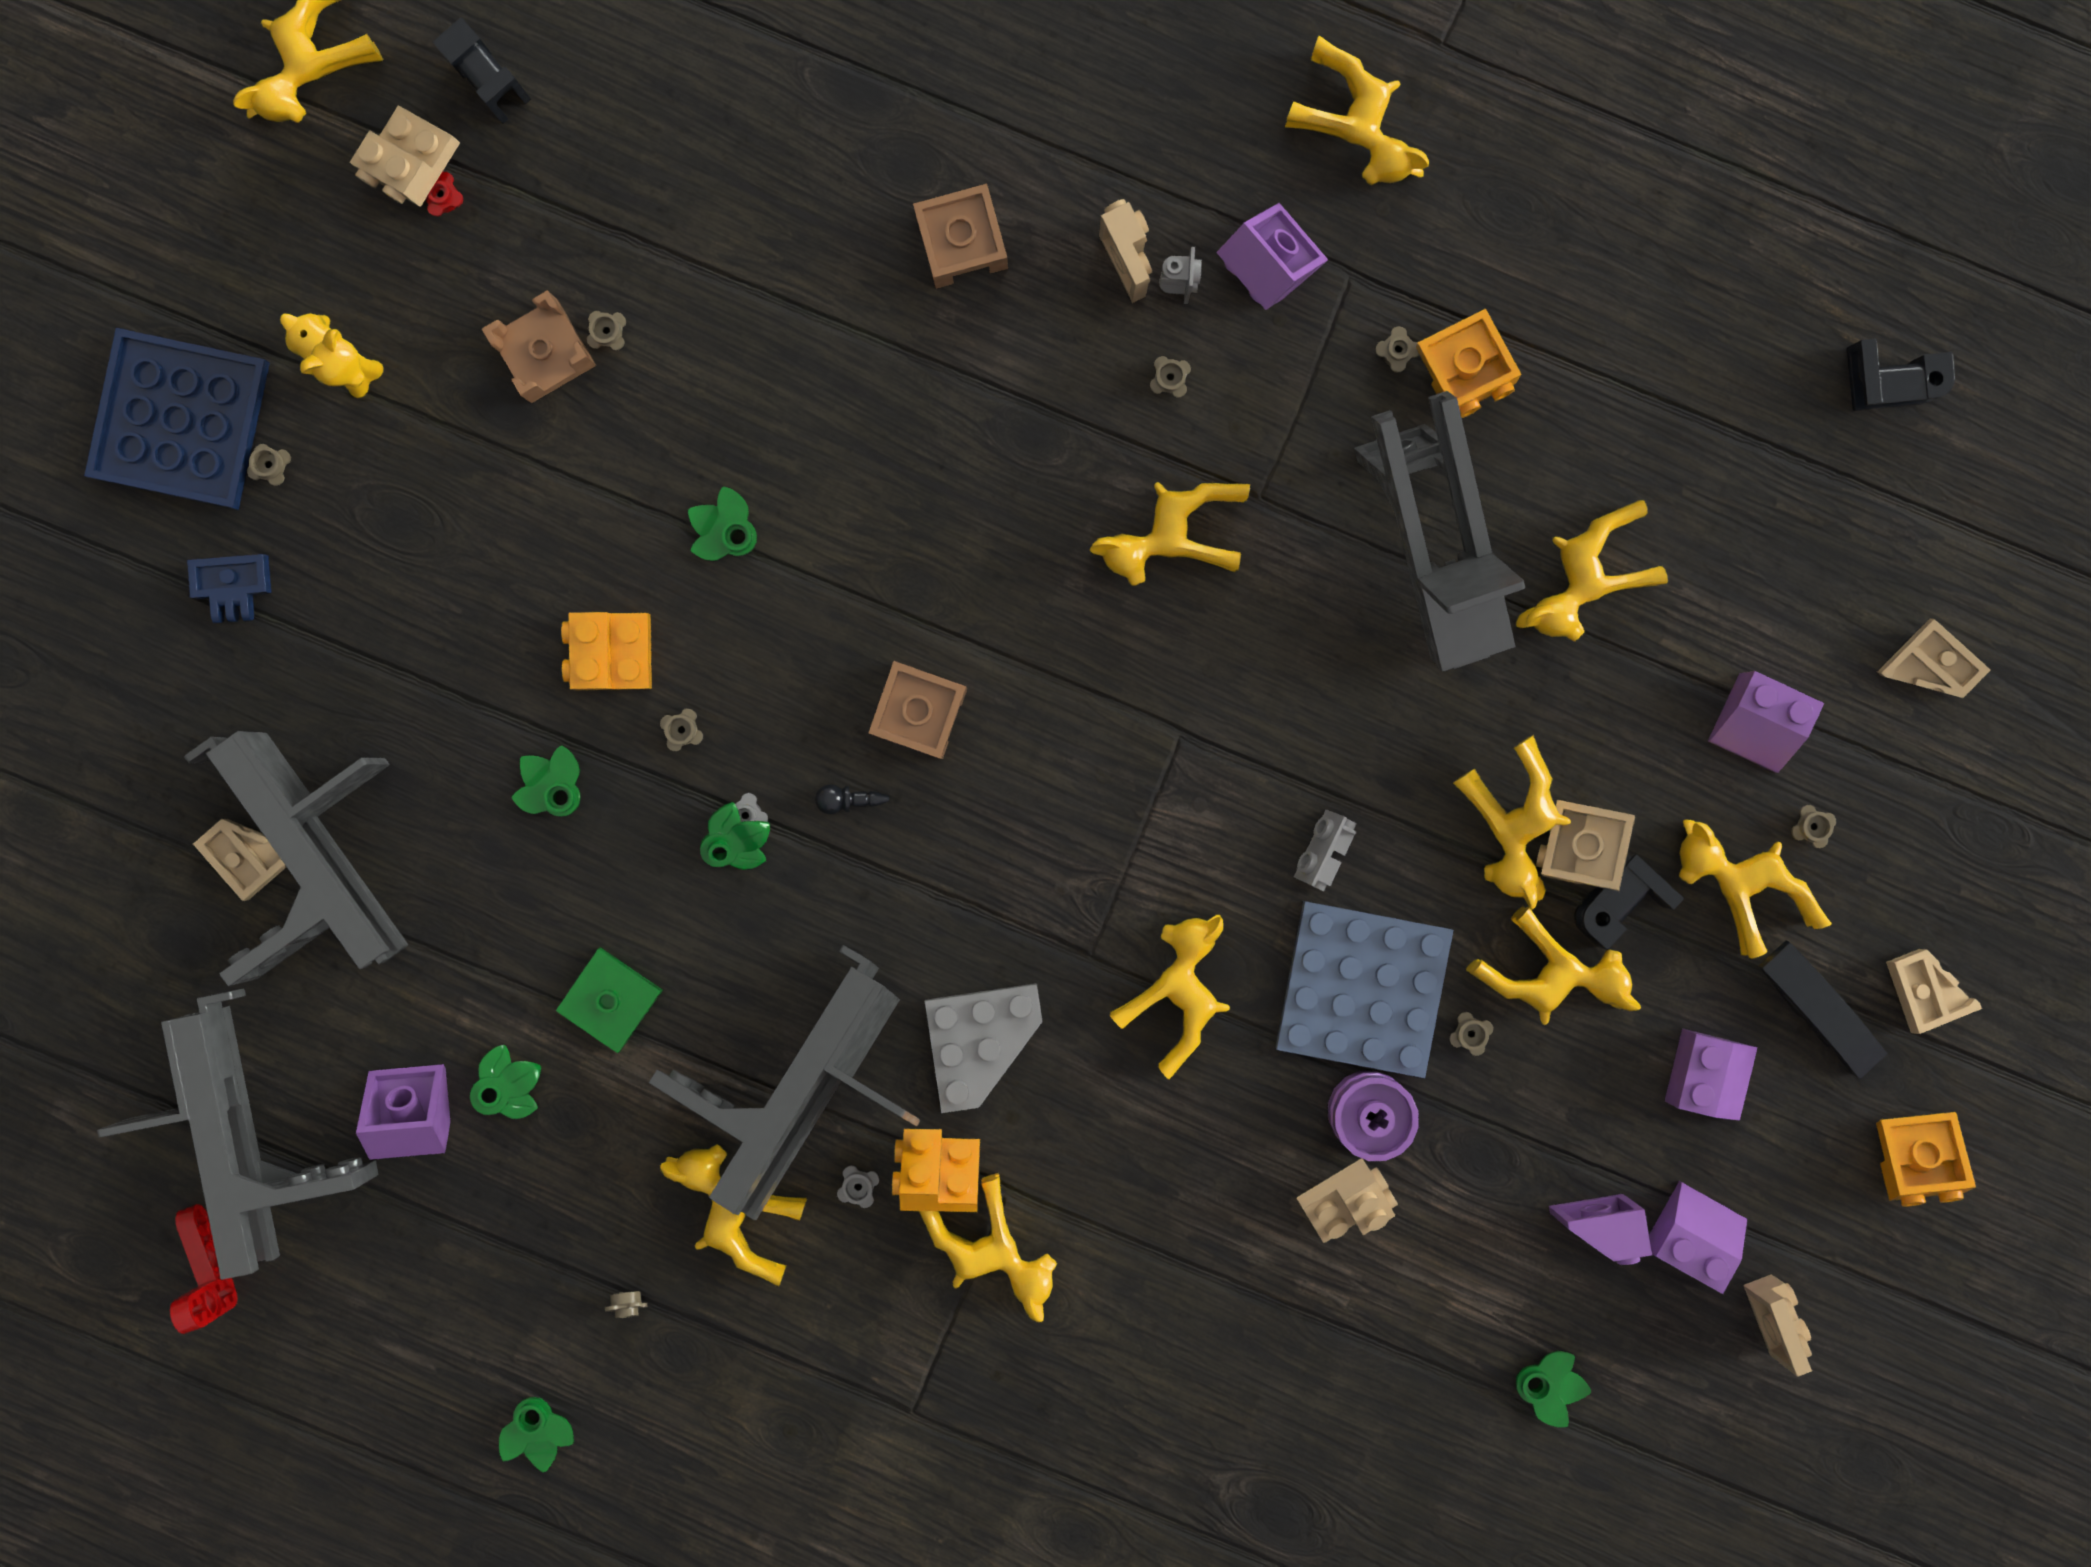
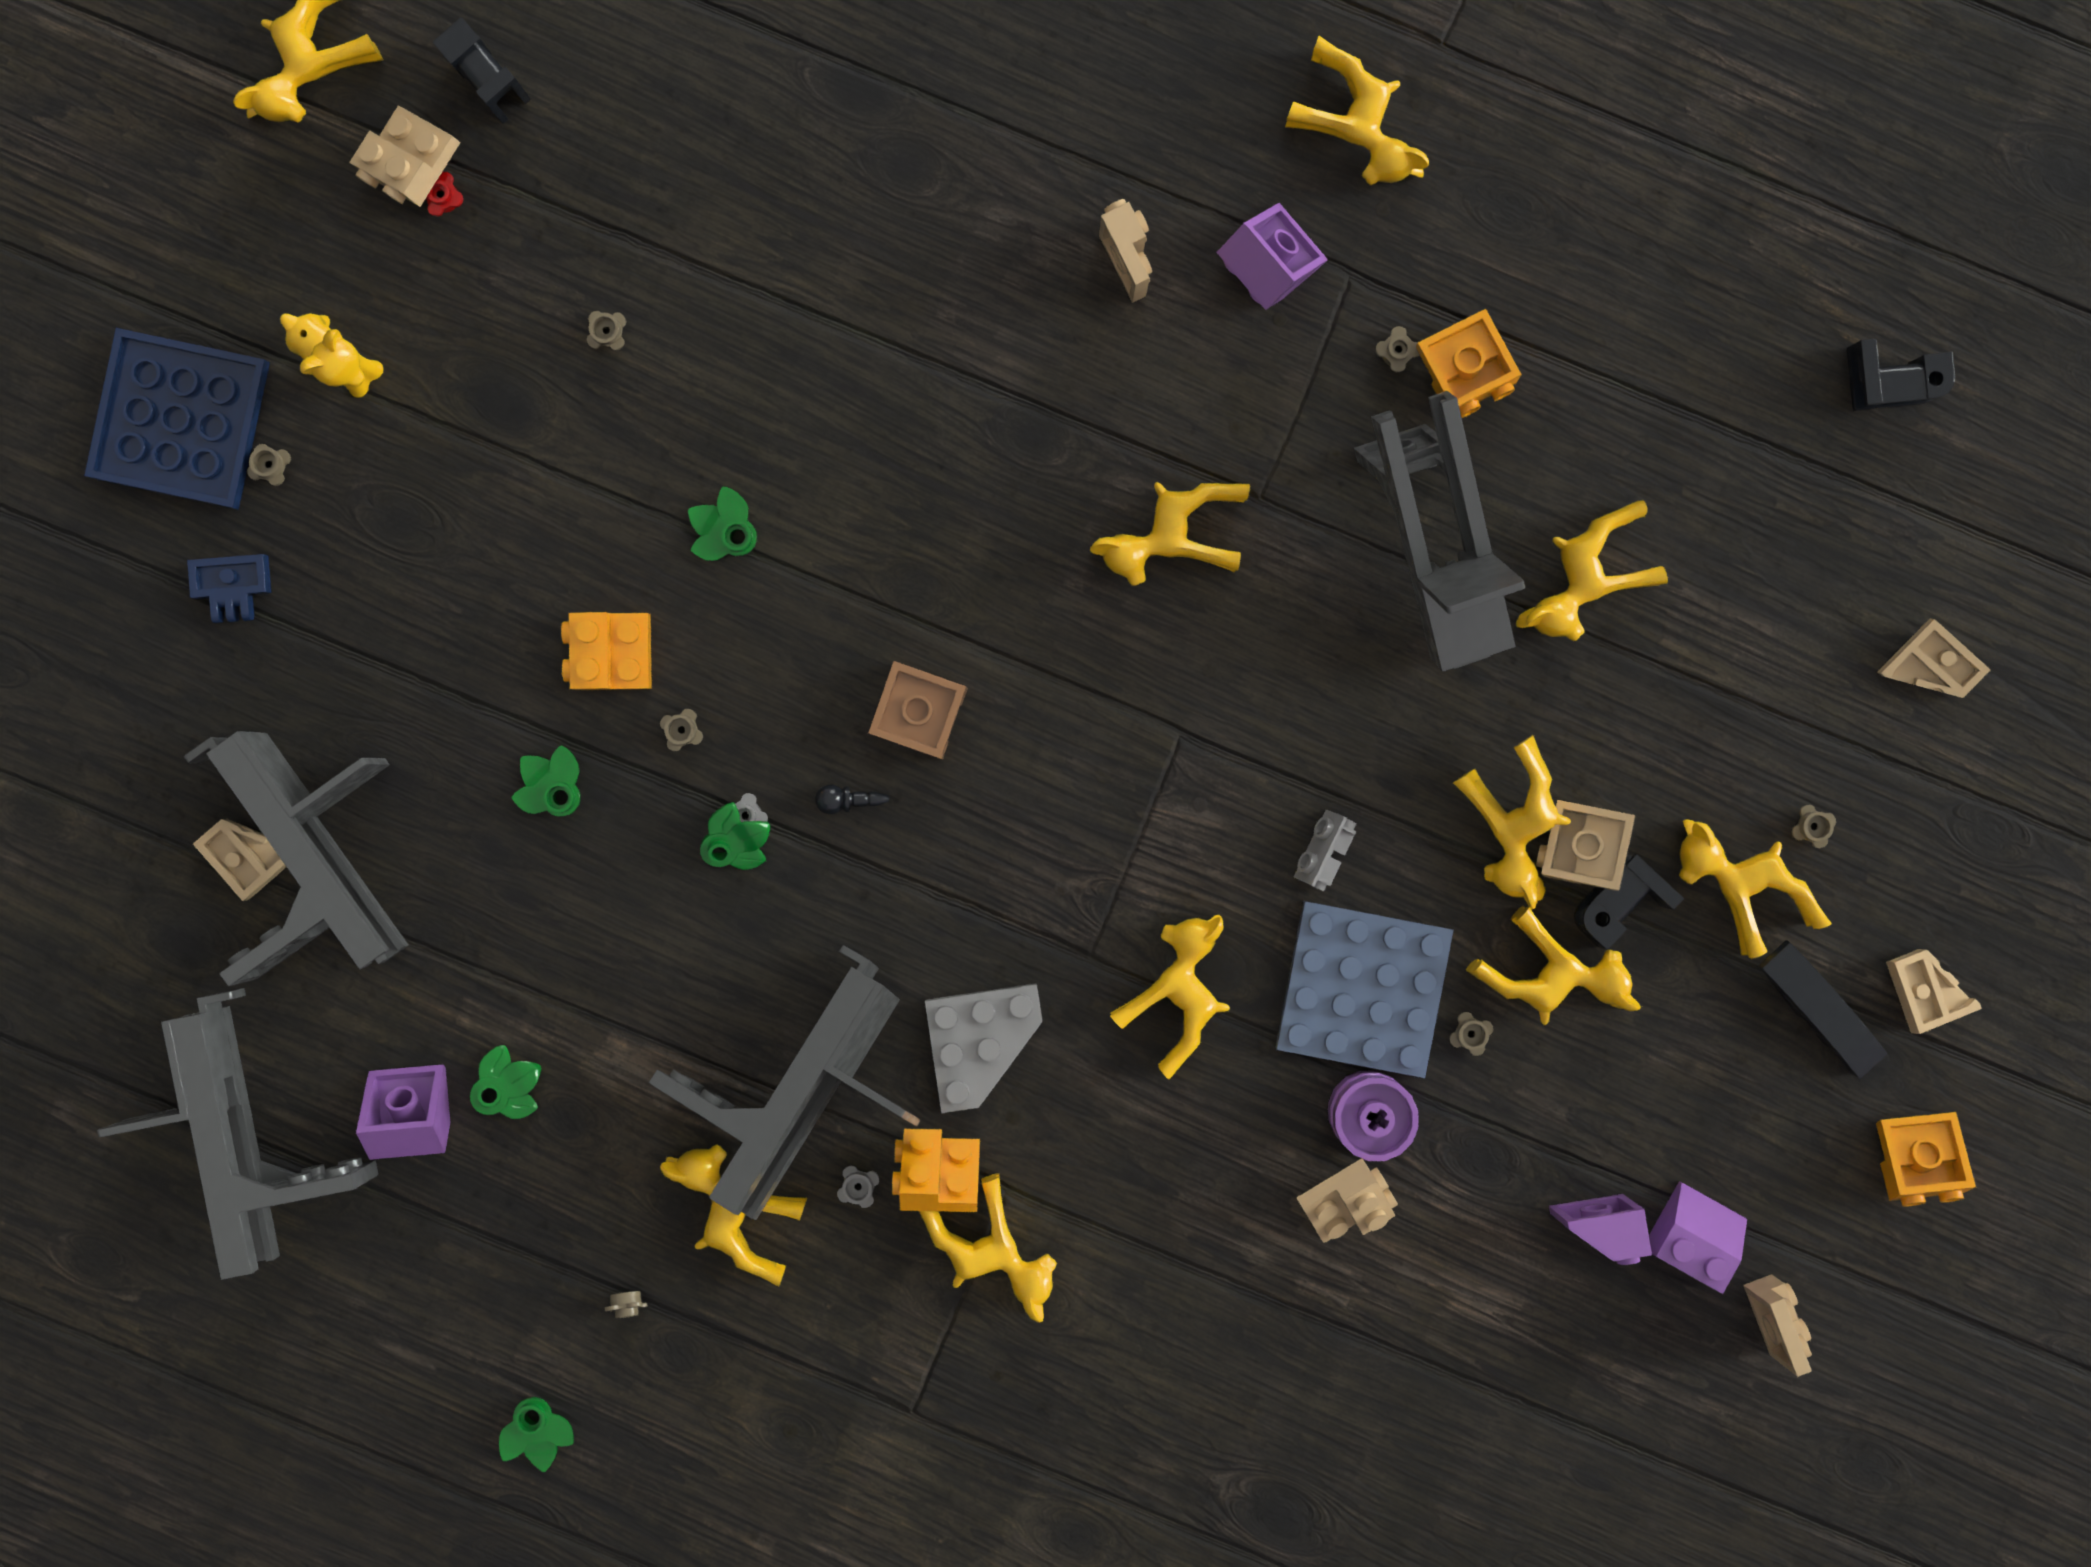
(212, 1295): red beam -> none
(540, 348): medium nougat panel -> none
(609, 1000): green plate -> none
(960, 234): medium nougat panel -> none
(1178, 369): dark tan plate -> none
(1181, 275): light grey hinge -> none
(1556, 1387): green plate -> none
(1710, 1075): medium lavender slope -> none
(1765, 721): medium lavender slope -> none

